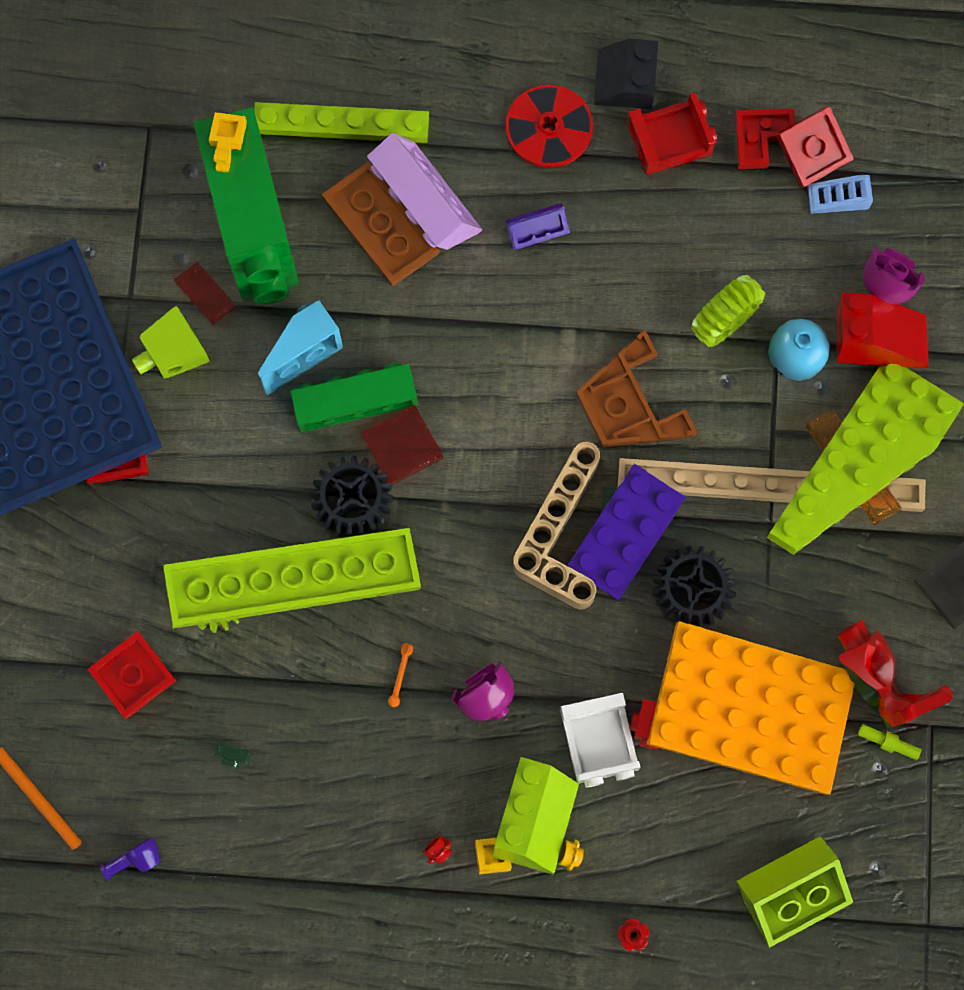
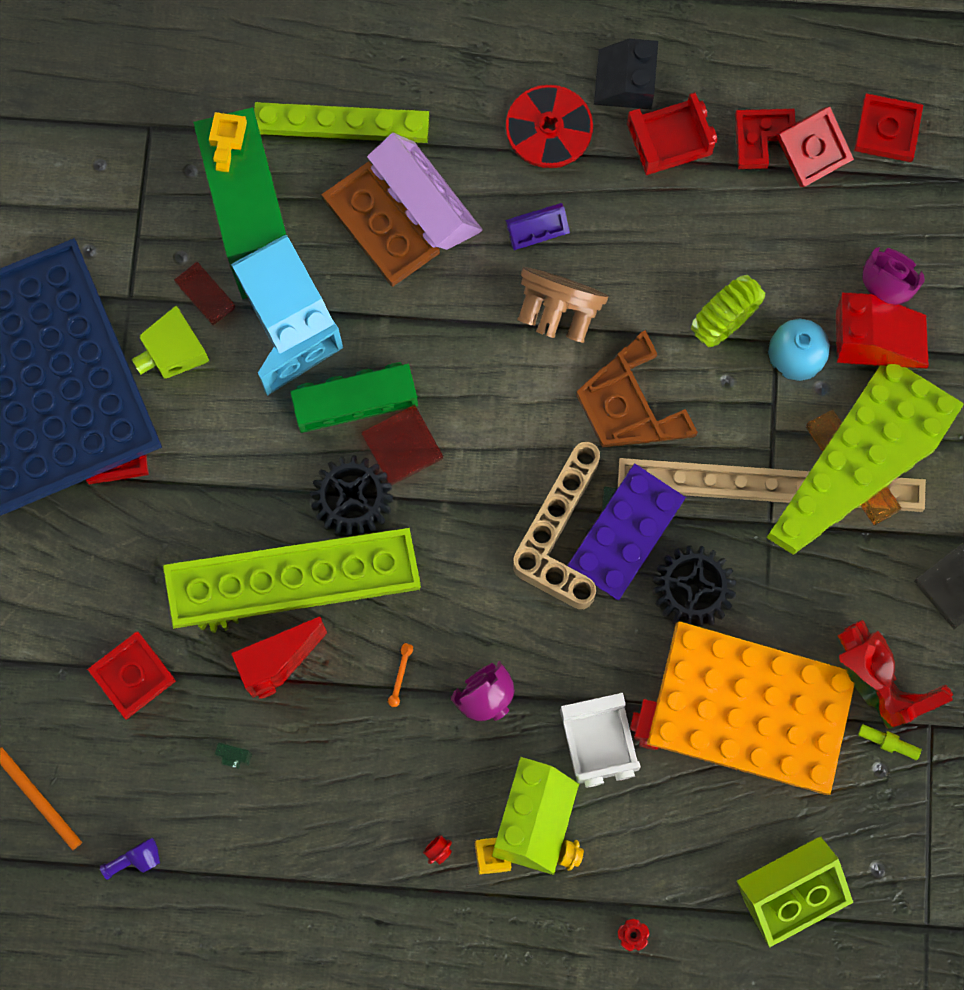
(274, 659): none -> red slope
(282, 294): none -> medium azure slope
(558, 296): none -> medium nougat piece
(853, 203): light blue slope -> none
(888, 127): none -> red plate

